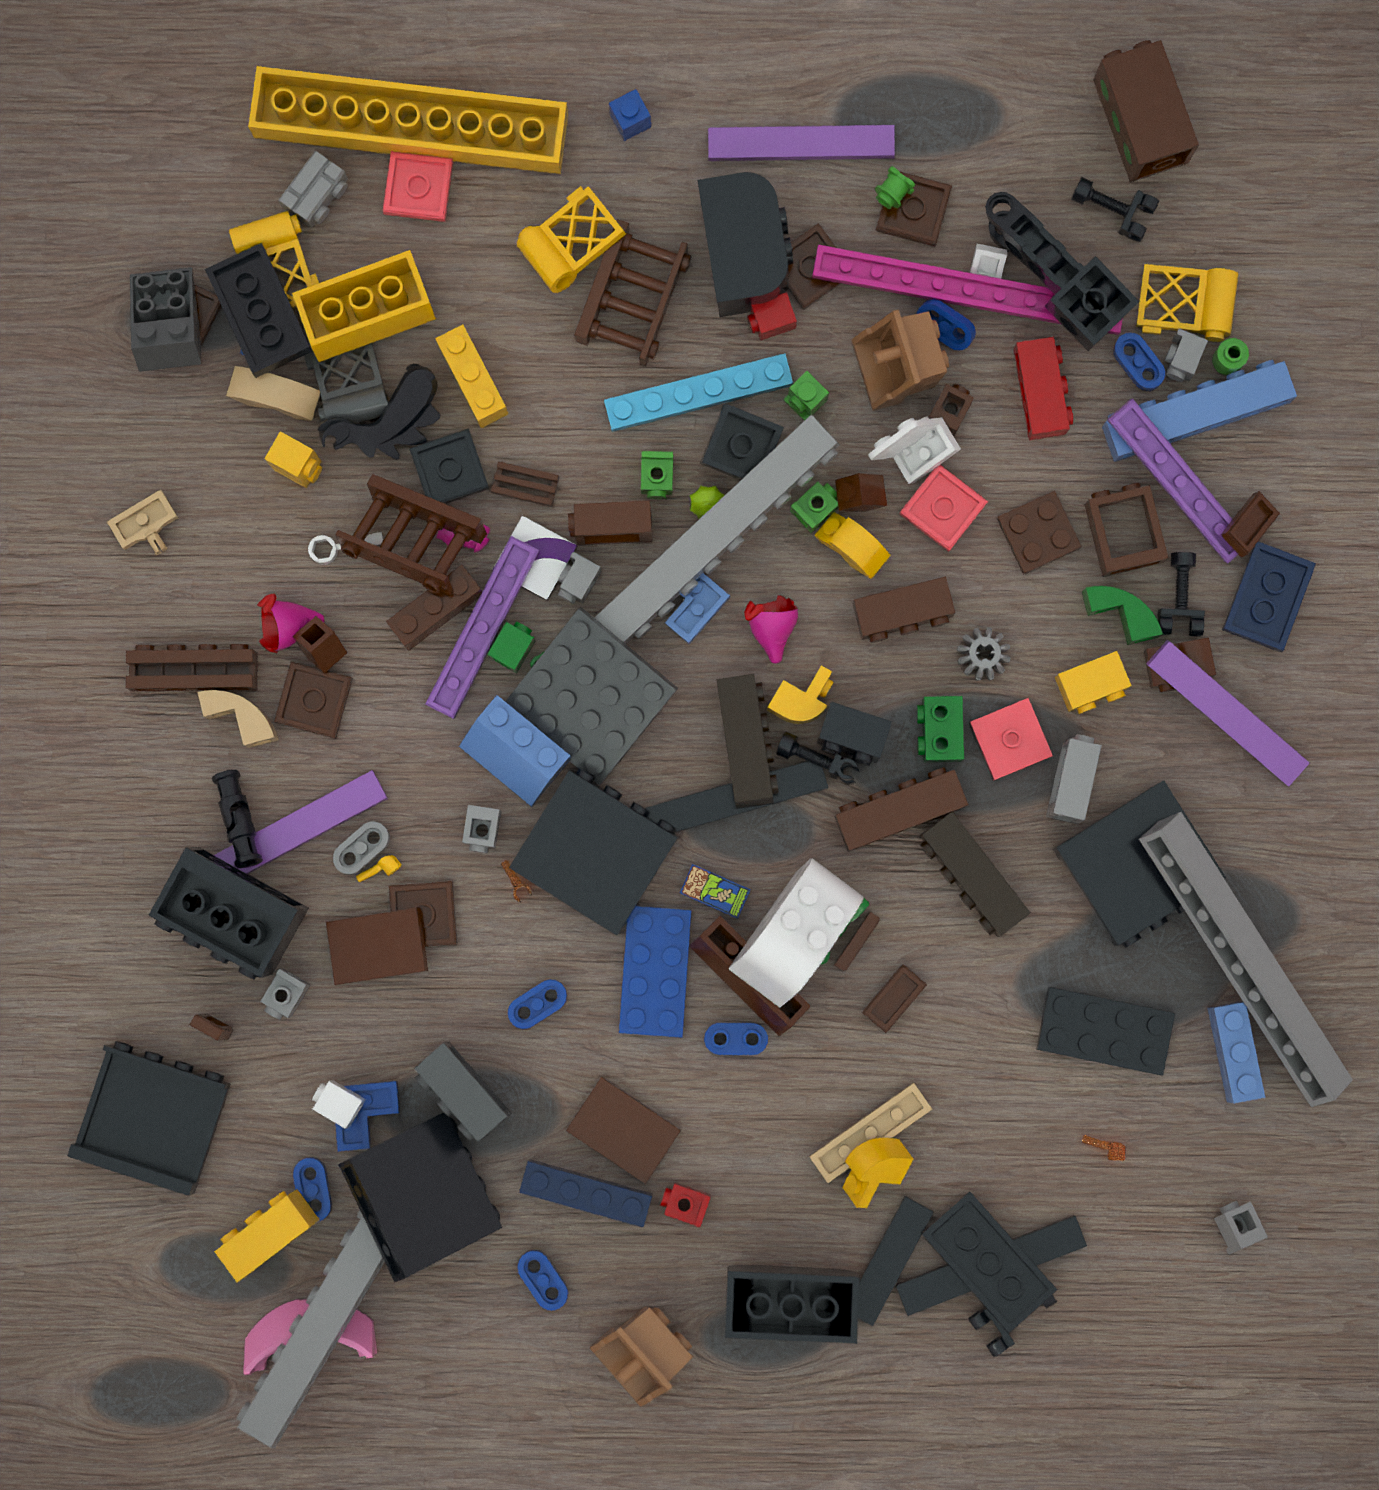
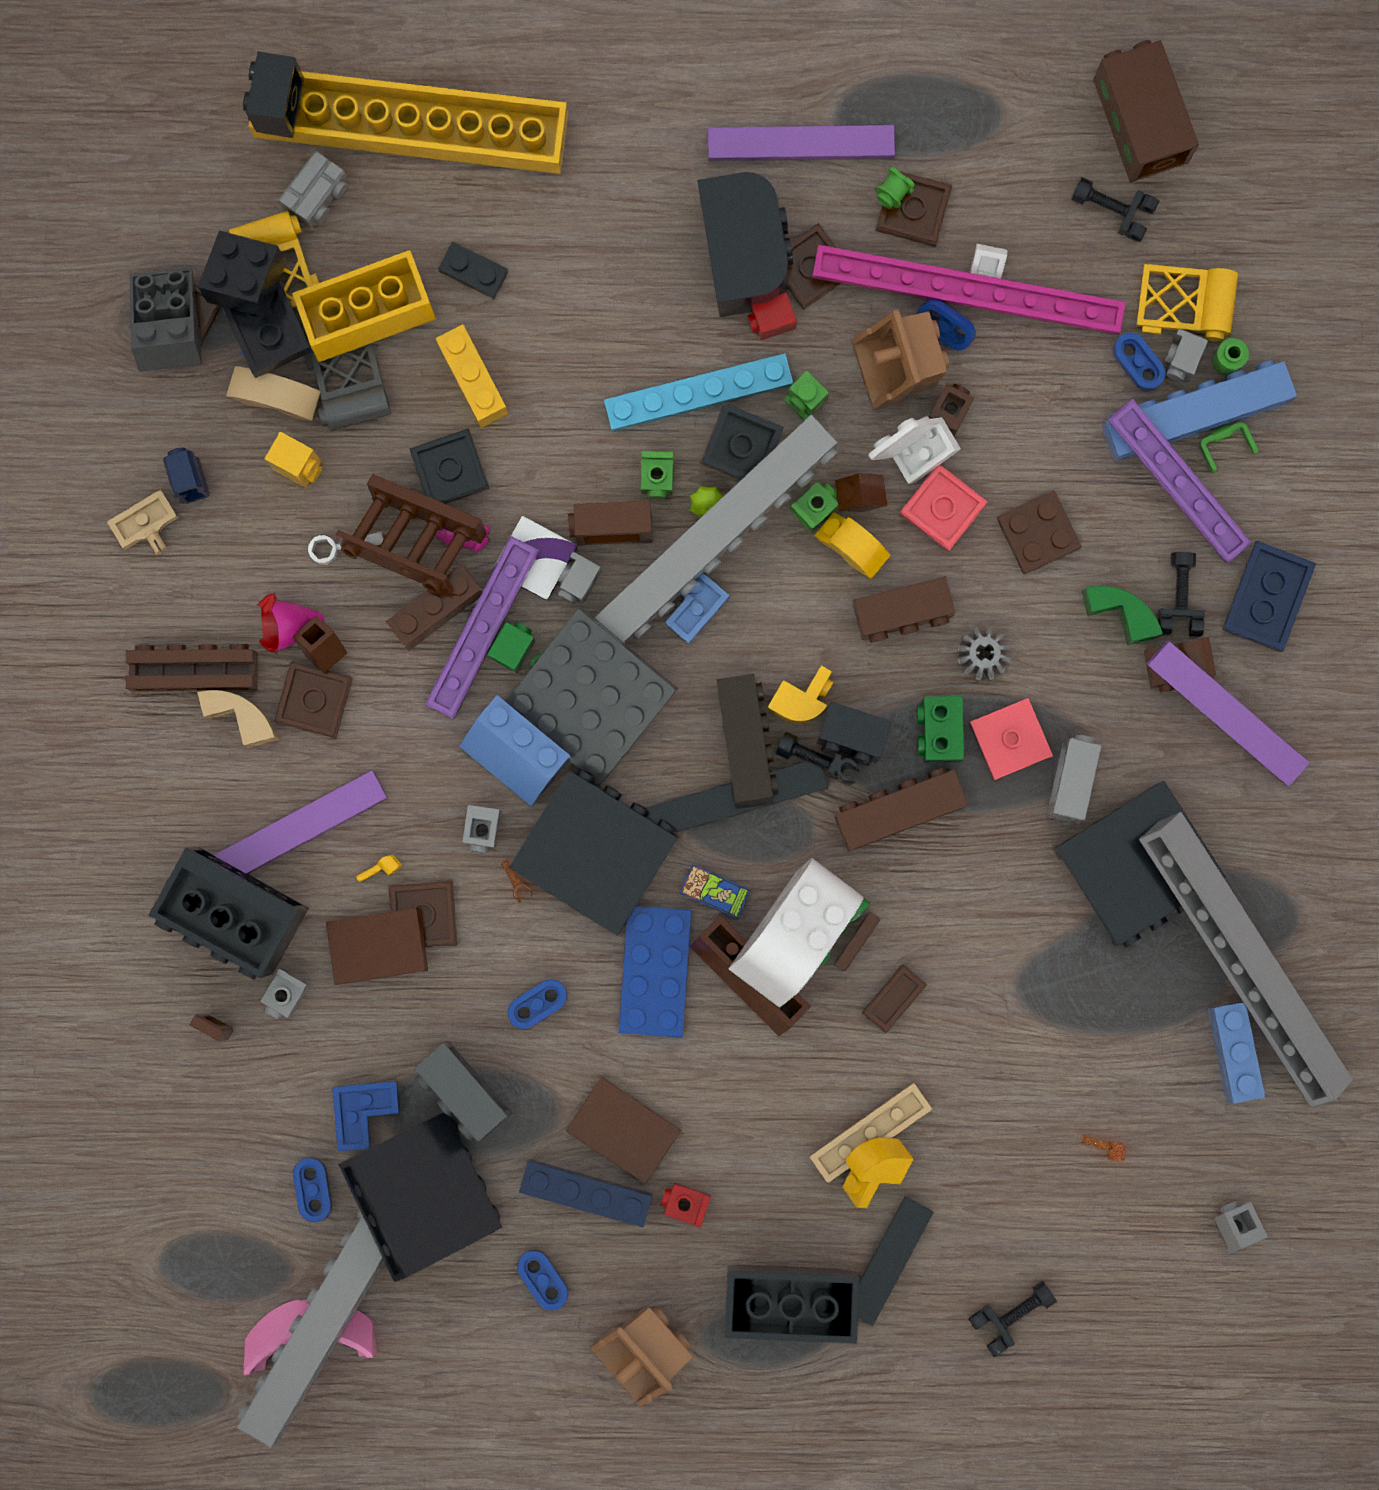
(151, 1119): black panel -> none
(185, 476): none -> dark blue brick
(238, 822): black piece -> none
(242, 274): none -> black brick
(265, 1234): yellow brick -> none
(274, 94): none -> black brick
(337, 1103): white brick -> none
(360, 846): light grey plate -> none
(406, 410): black animal -> none
(418, 186): coral plate -> none
(473, 270): none -> black plate
(499, 477): reddish brown tile -> none
(548, 254): yellow piece -> none
(601, 298): reddish brown fence -> none
(630, 114): blue brick -> none
(736, 1038): blue plate -> none
(772, 624): dark pink hat -> none
(943, 1283): black tile -> none
(974, 874): dark brown brick -> none
(989, 1262): black plate -> none
(1042, 388): red brick -> none
(1086, 297): black brick -> none
(1092, 682): yellow brick -> none
(1105, 1031): black plate -> none
(1134, 561): reddish brown window -> none
(1222, 433): none -> bright green piece
(1250, 524): reddish brown tile -> none

